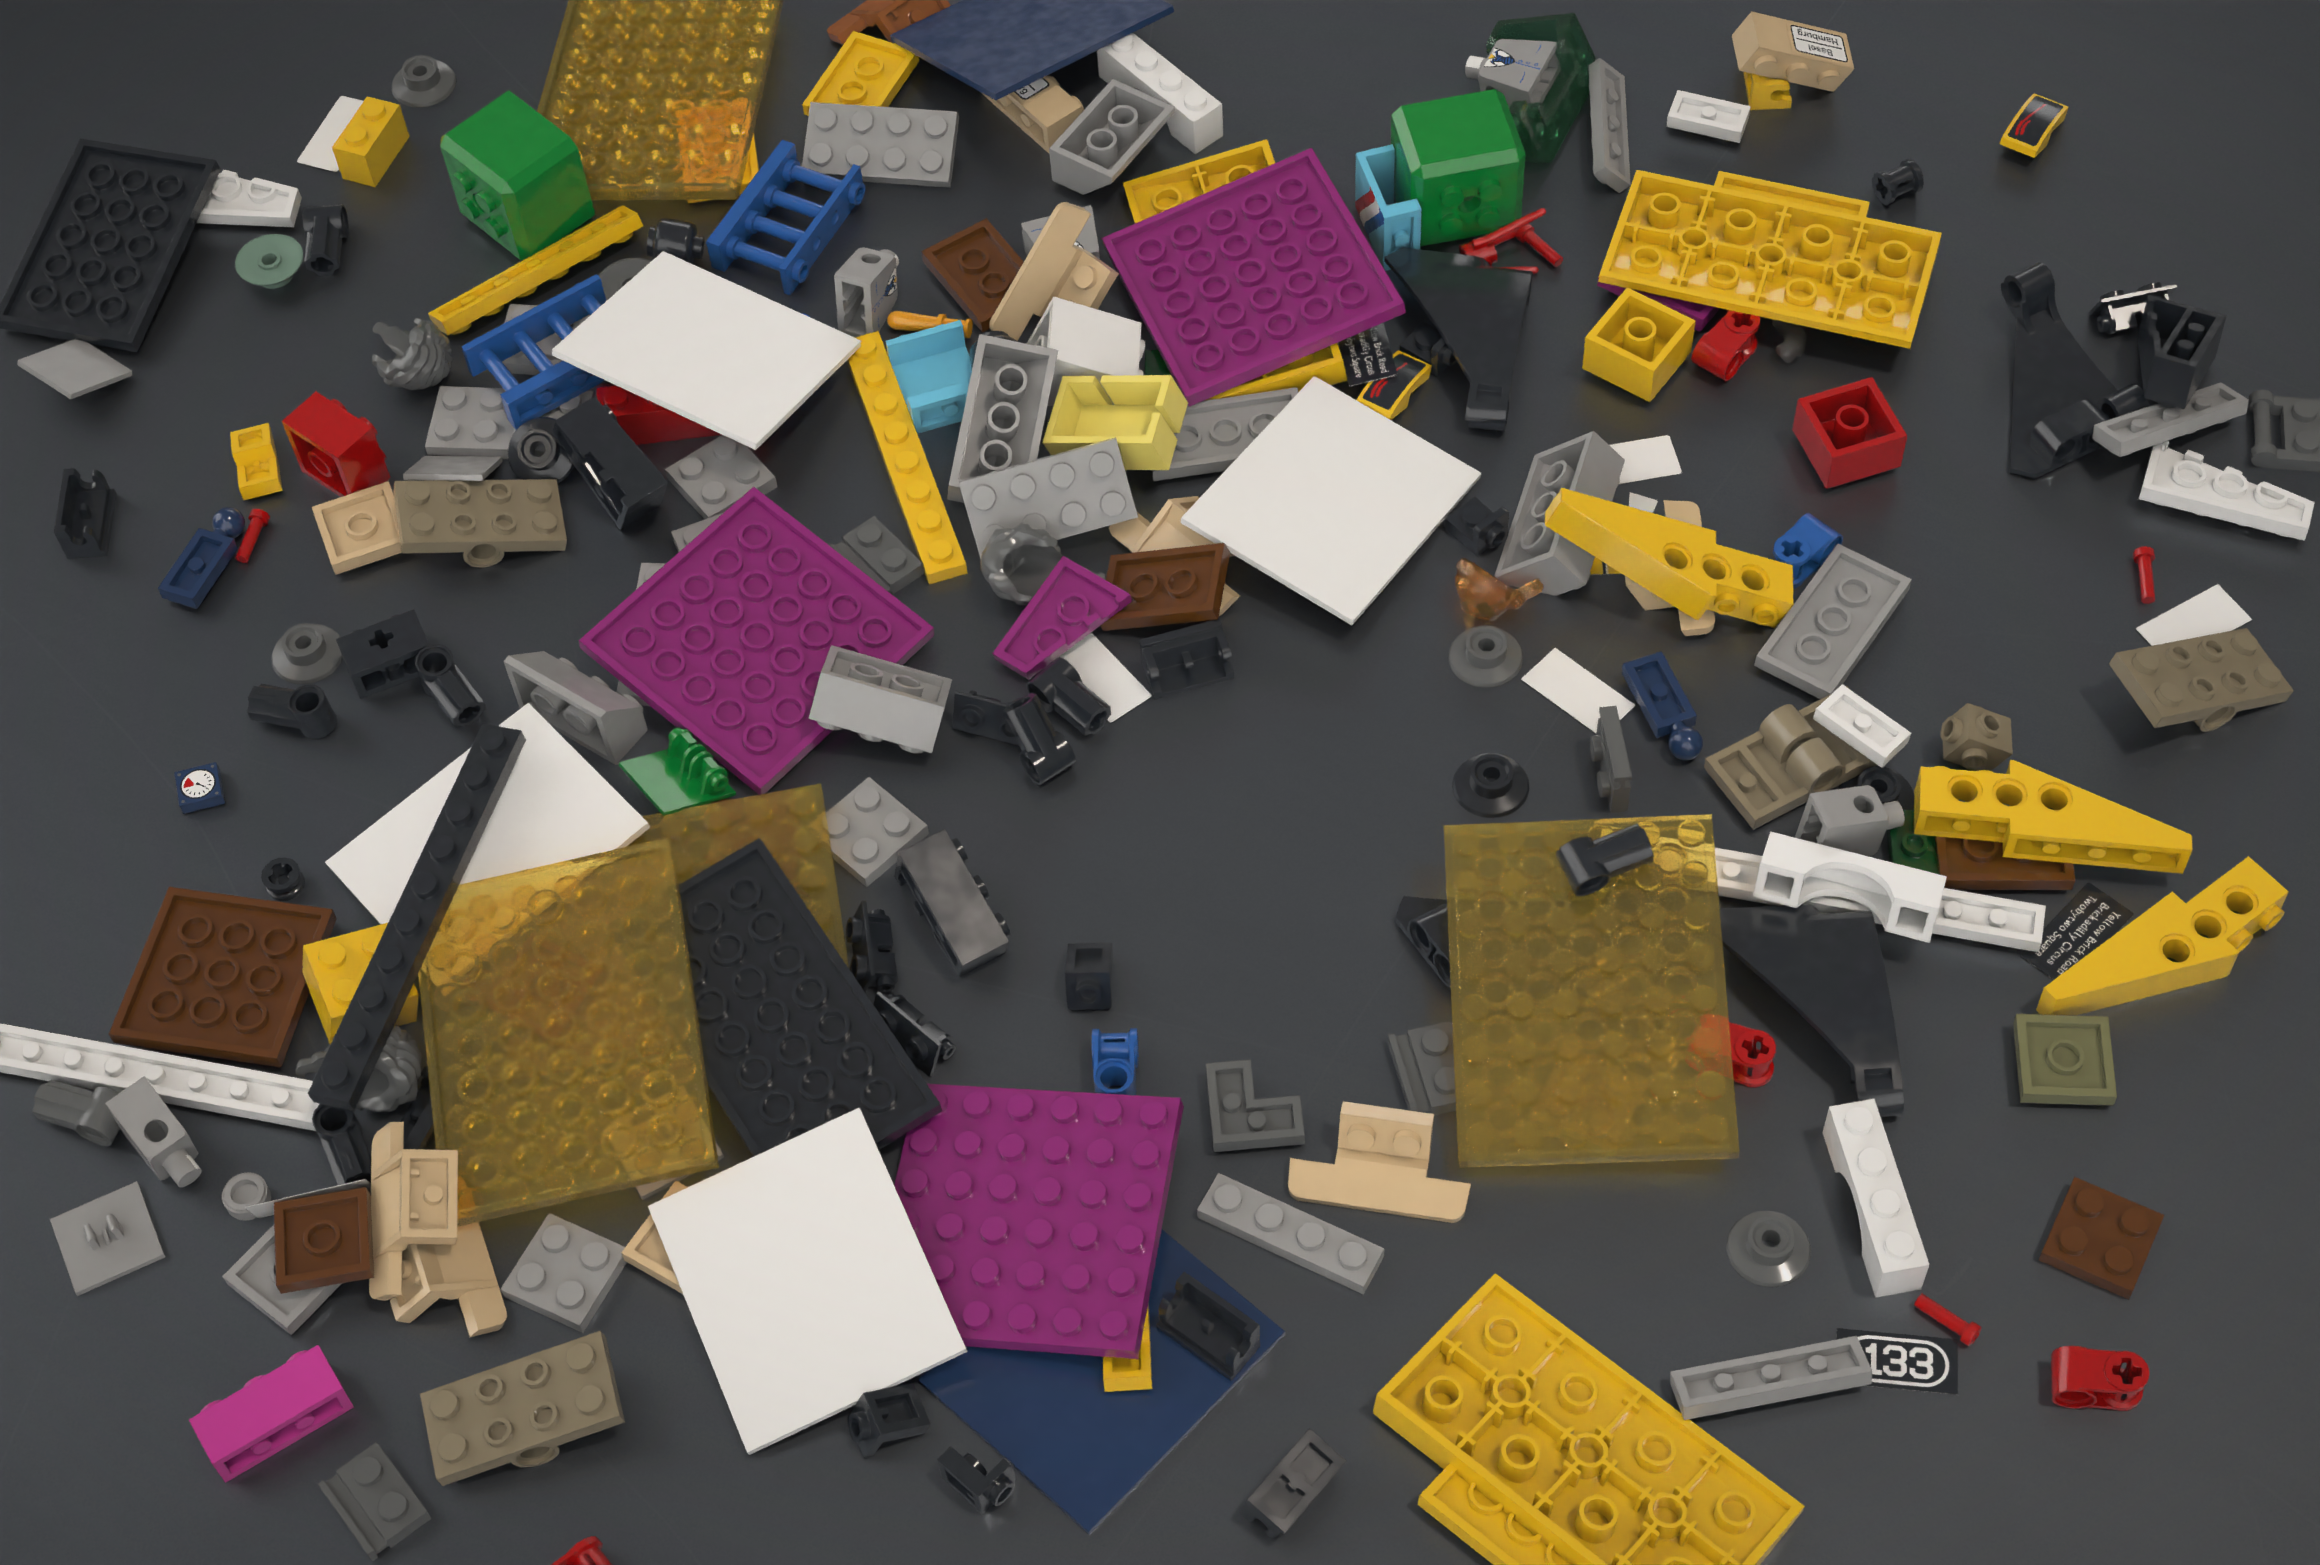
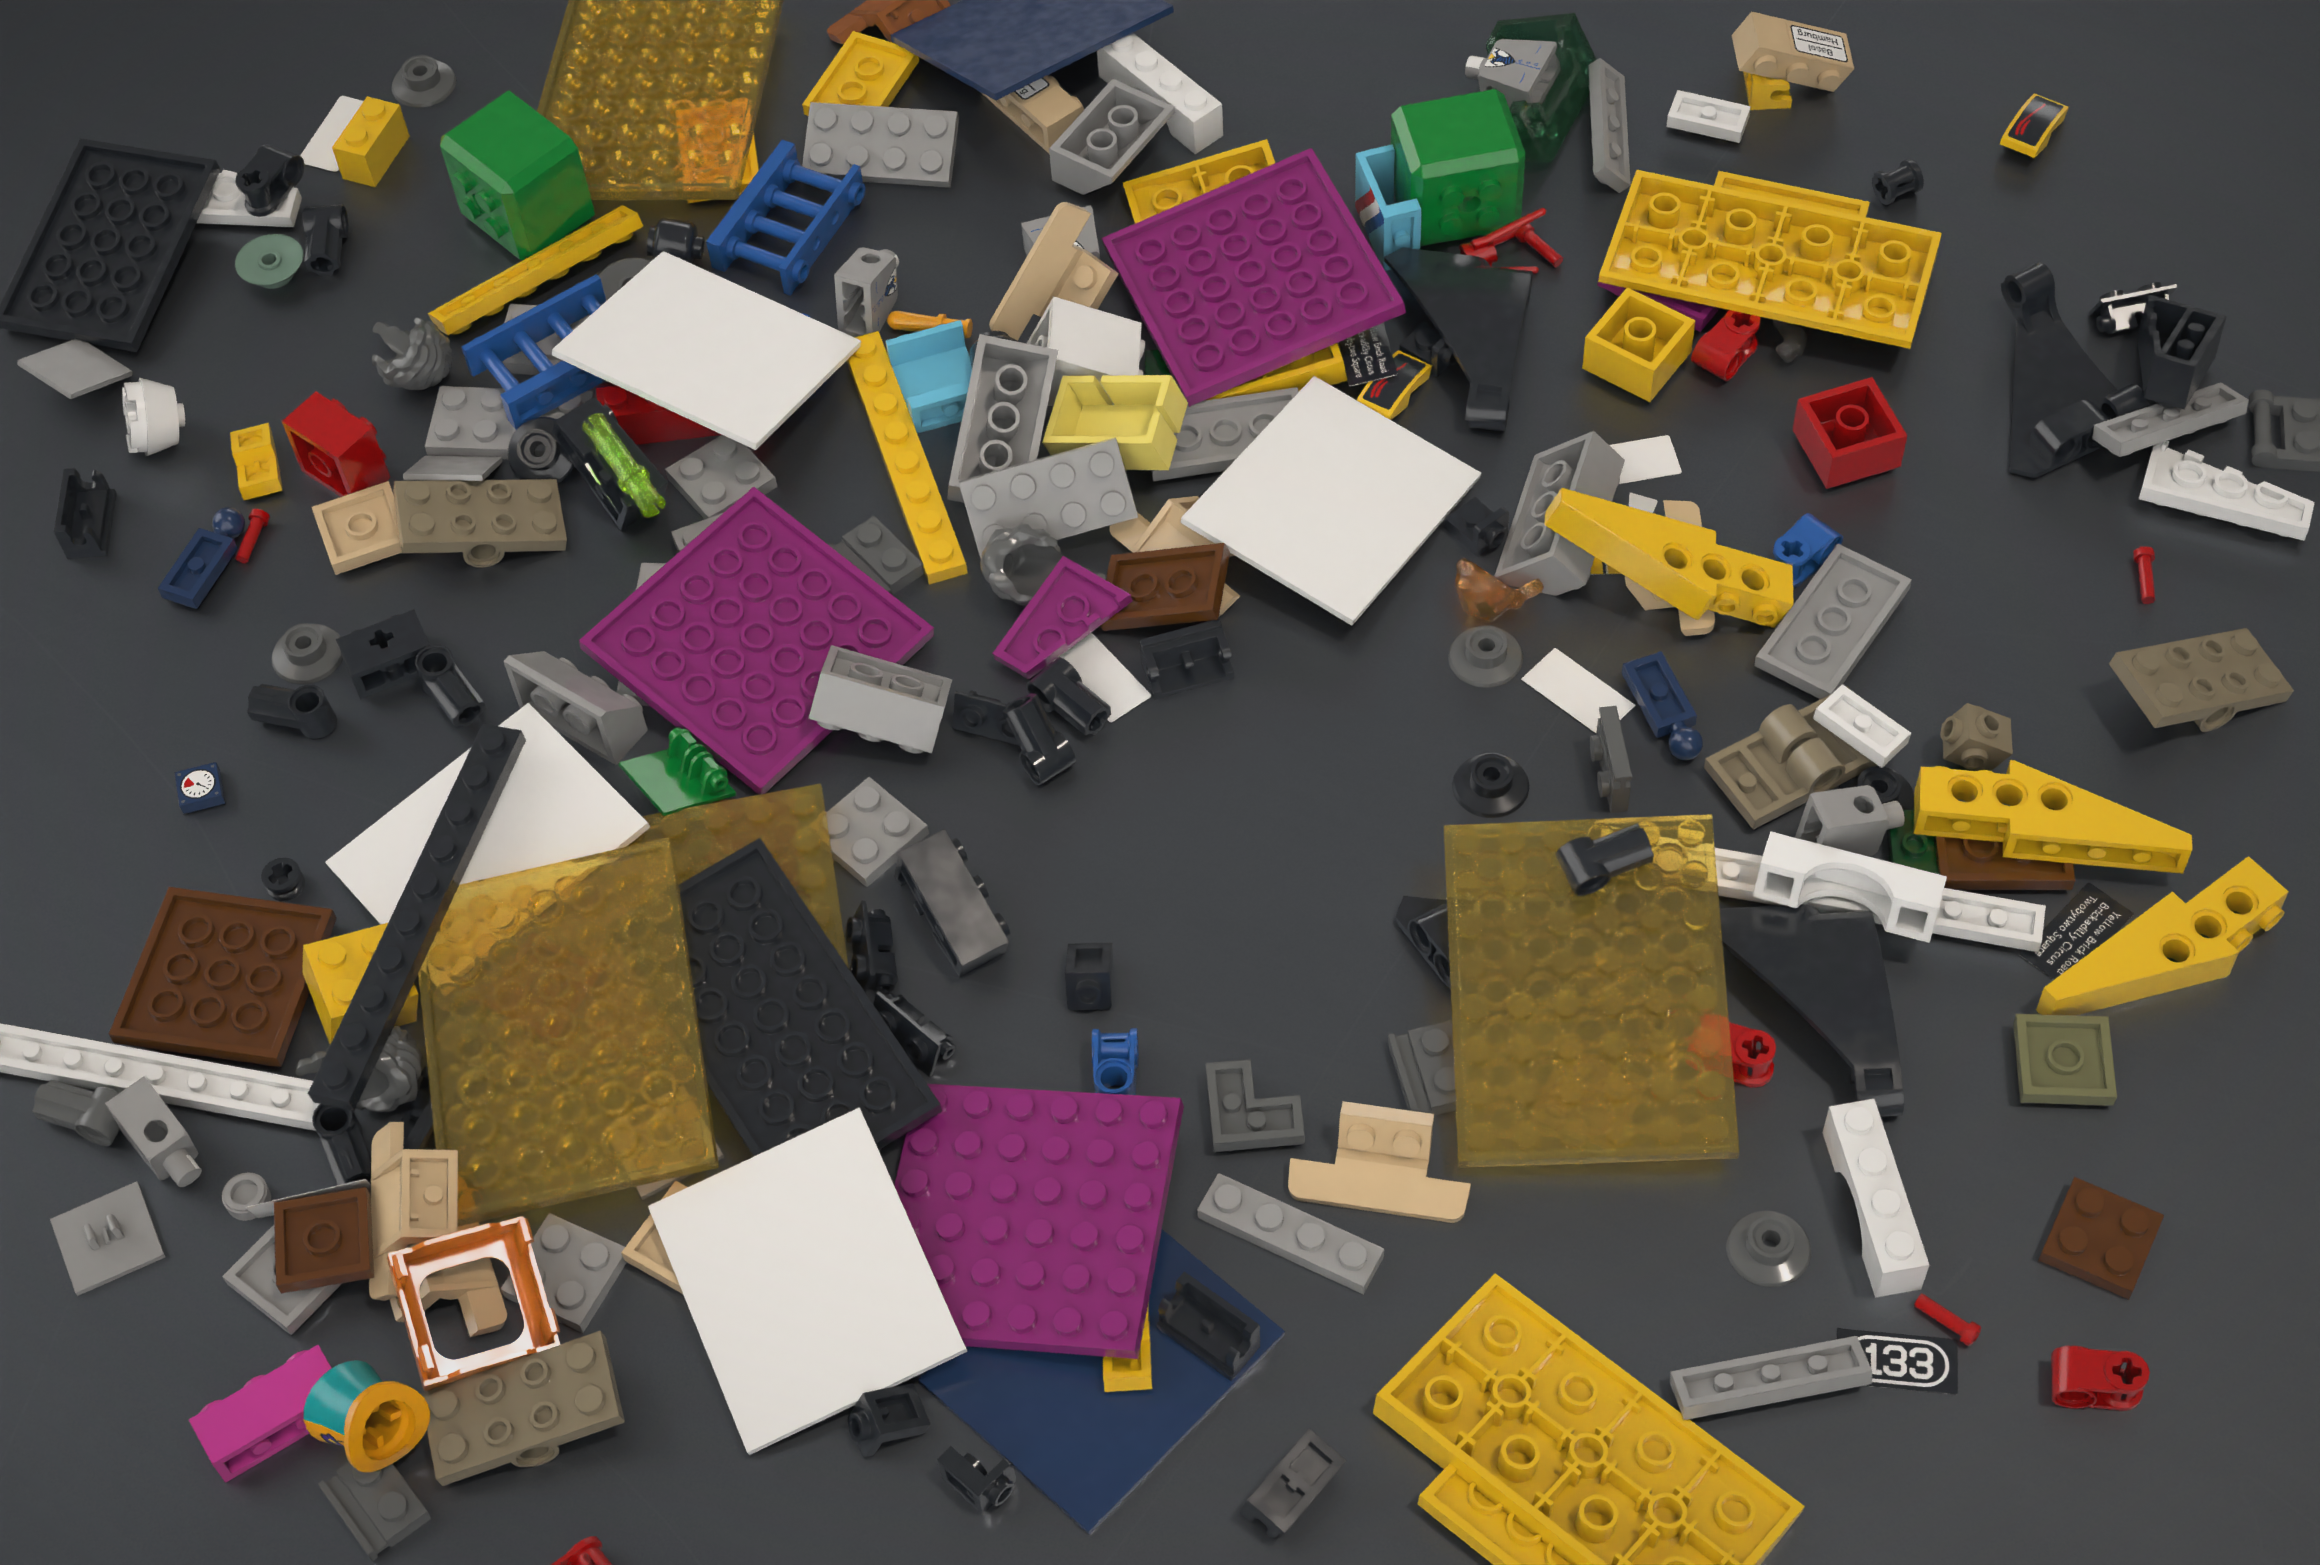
(151, 416): none -> white cone
(269, 179): none -> black piece
(366, 1415): none -> light orange hat
(504, 1241): none -> orange piece
(631, 476): none -> clear neon green pin
(975, 269): reddish brown plate -> none
(2197, 617): white sticker -> none

